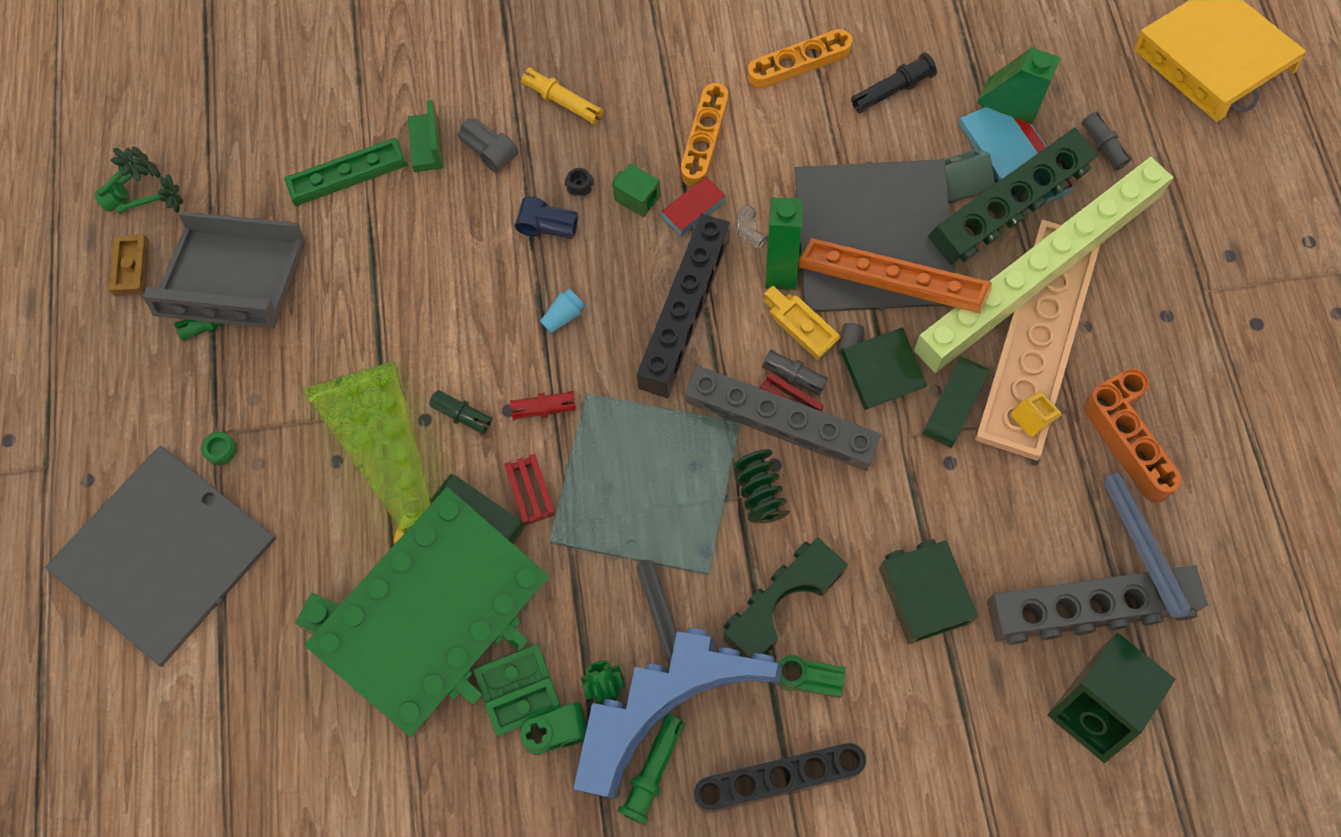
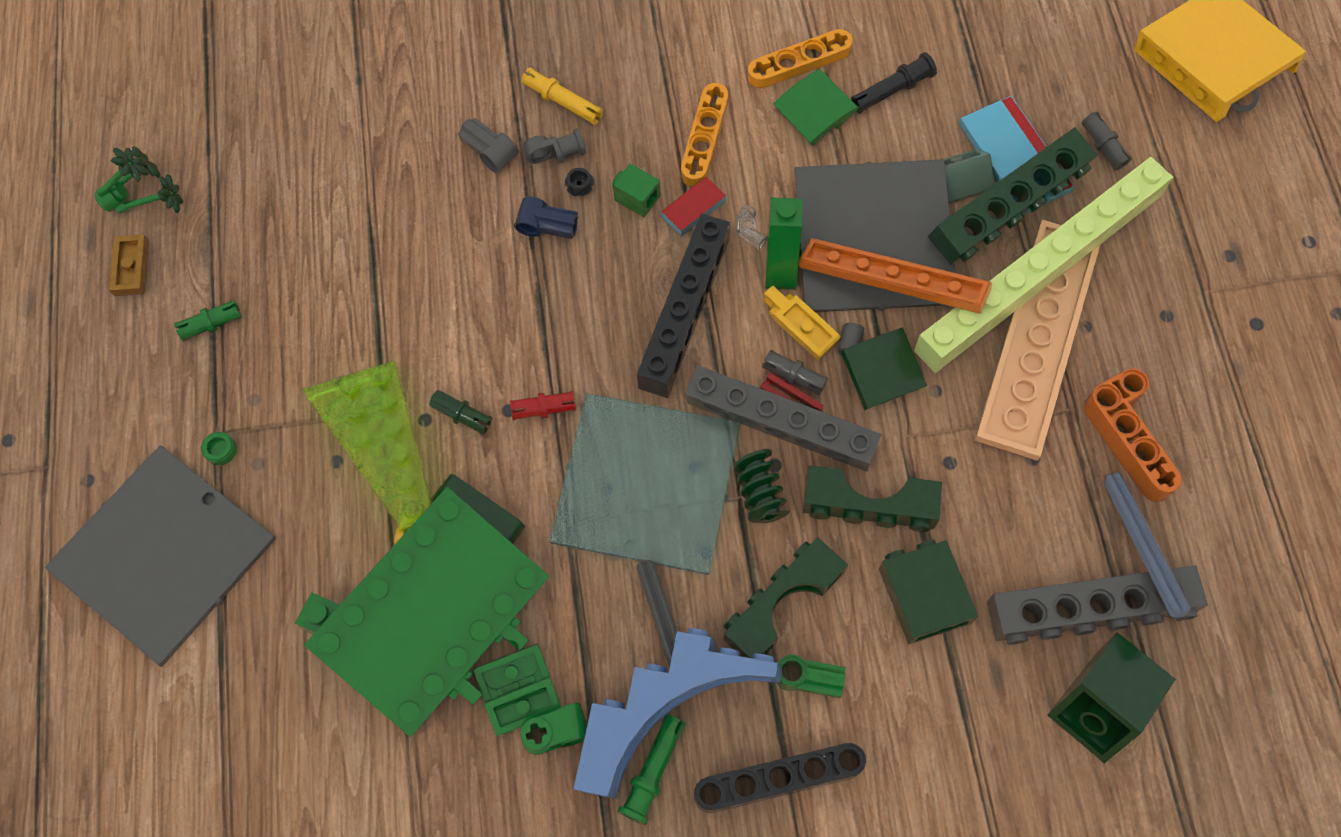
(228, 270): dark grey panel -> none
(345, 171): green tile -> none
(425, 140): green panel -> none
(521, 465): red tile -> none
(541, 149): none -> dark grey connector
(562, 311): medium azure cone -> none
(602, 681): green gear -> none
(815, 106): none -> green slope
(831, 495): none -> dark green arch
(956, 402): dark green beam -> none
(1020, 85): green slope -> none
(1035, 413): yellow slope -> none

